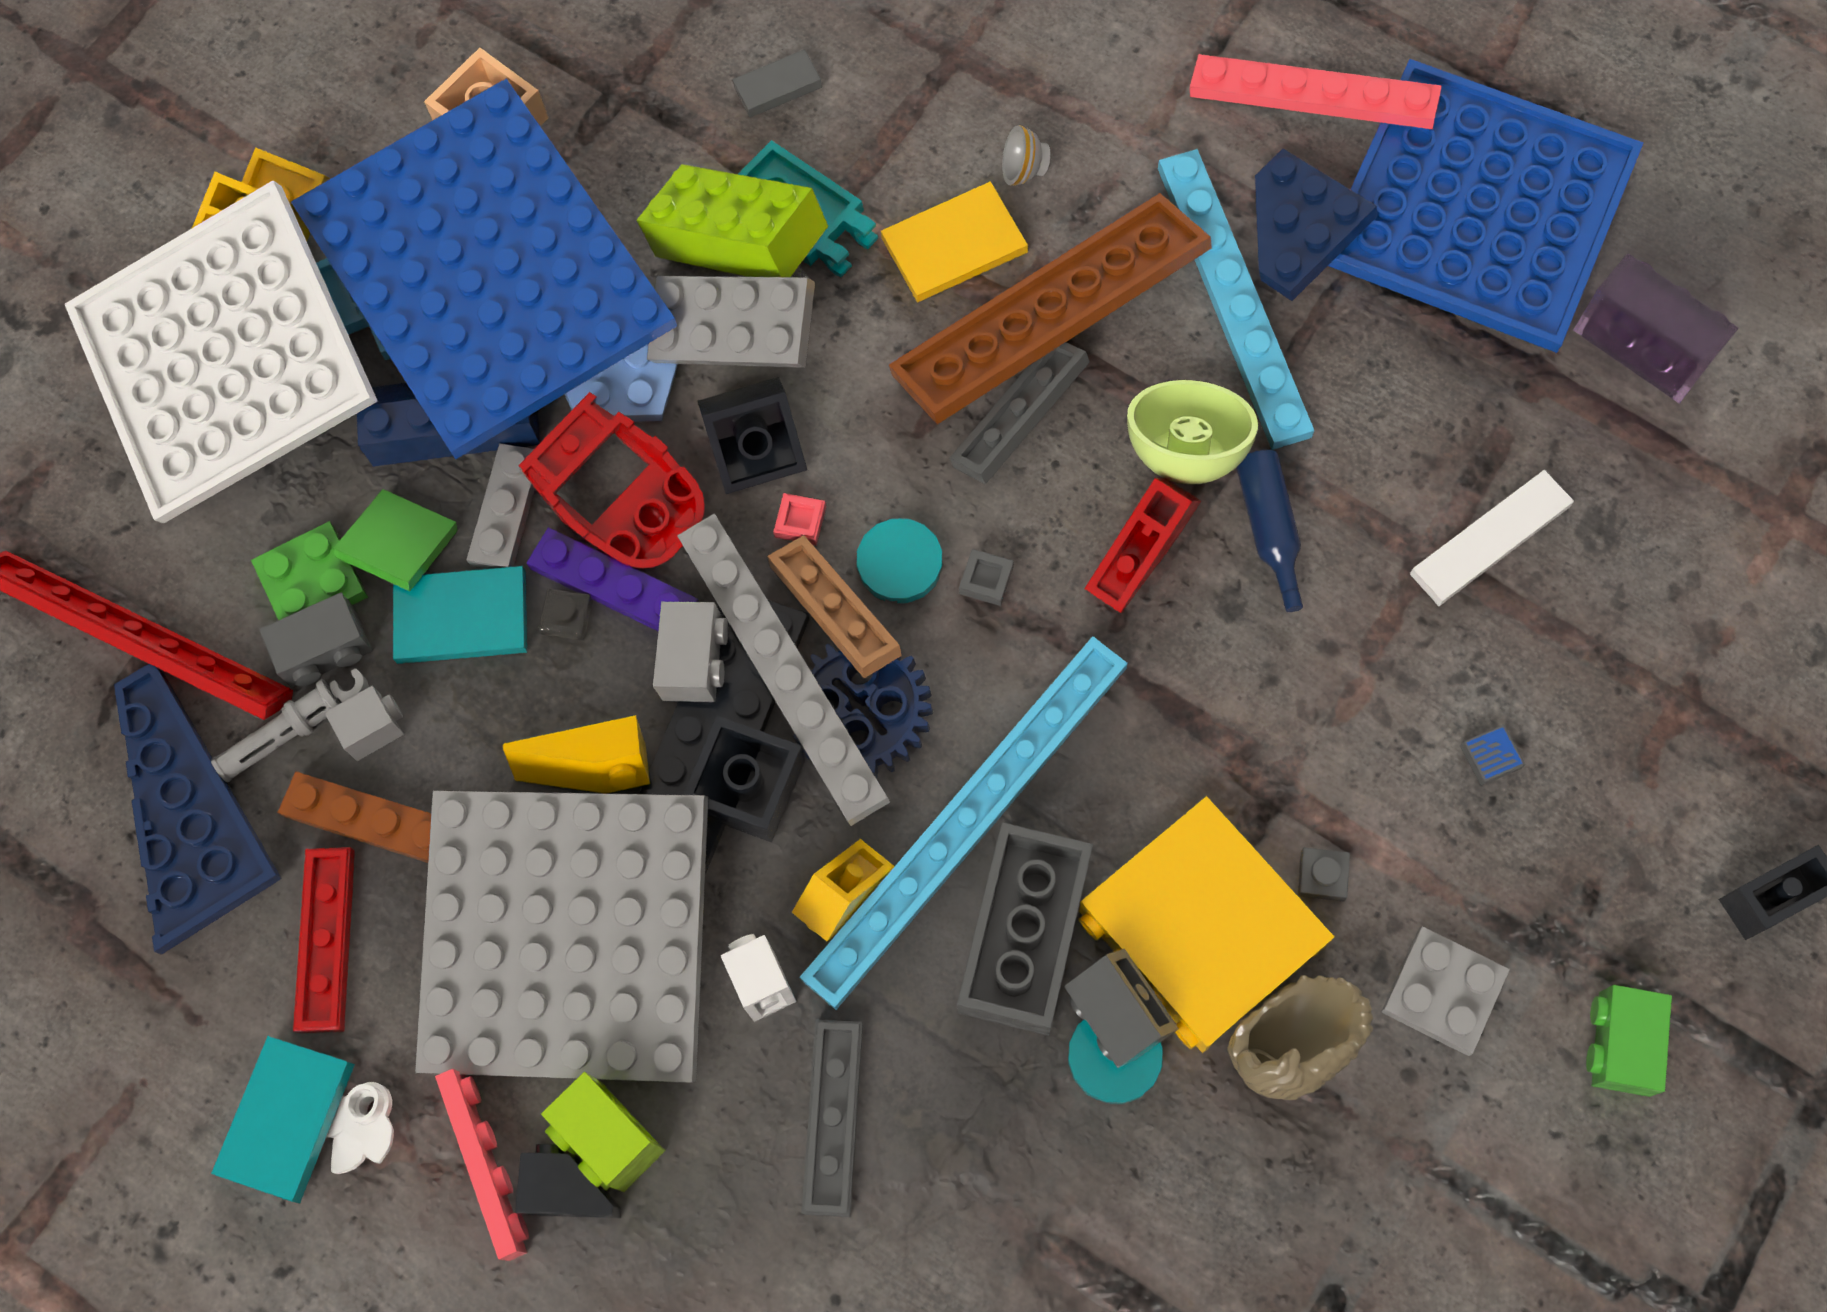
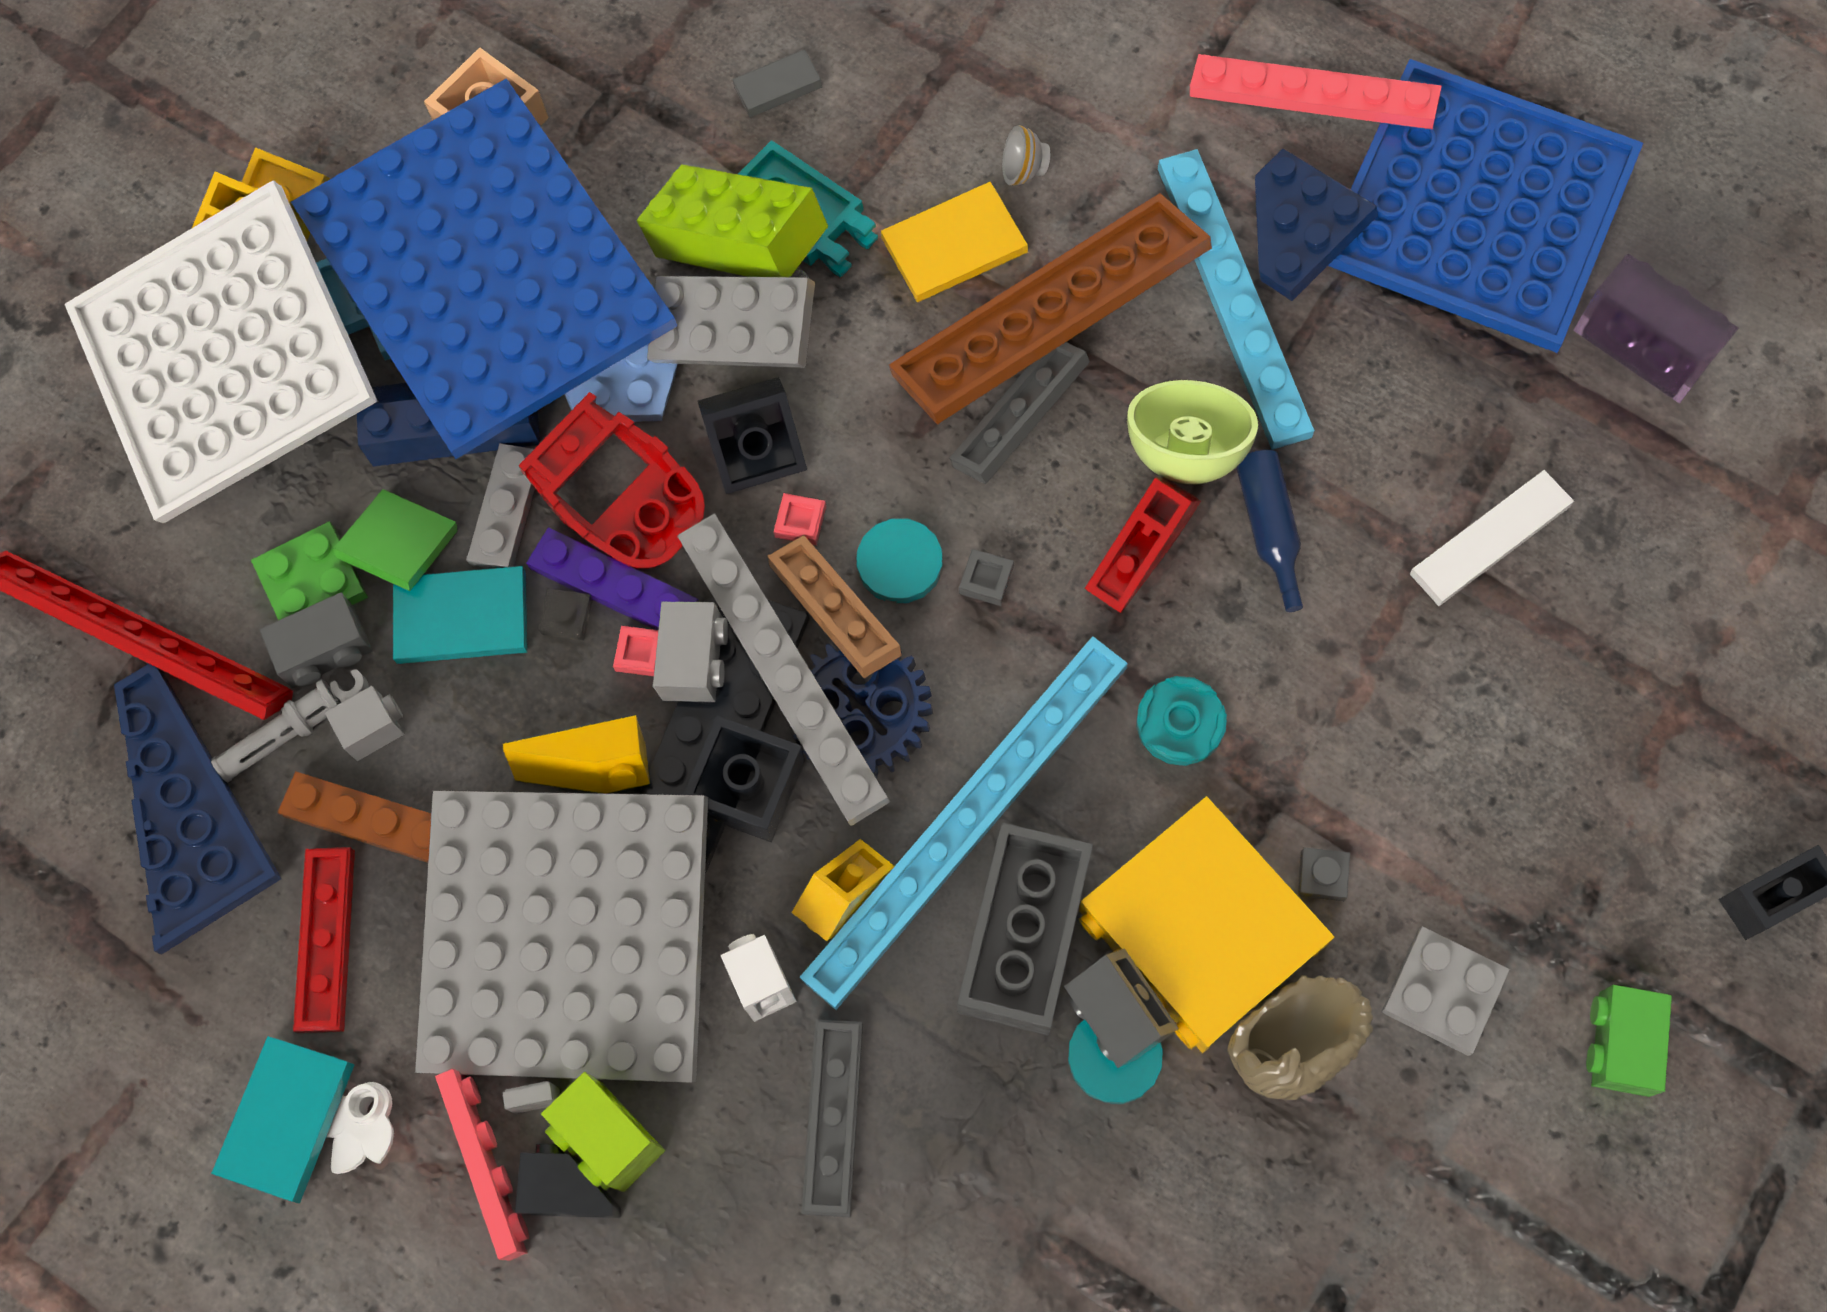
(530, 1097): none -> light grey tile
(636, 651): none -> coral tile
(1181, 720): none -> teal tile
(1492, 755): tile -> none

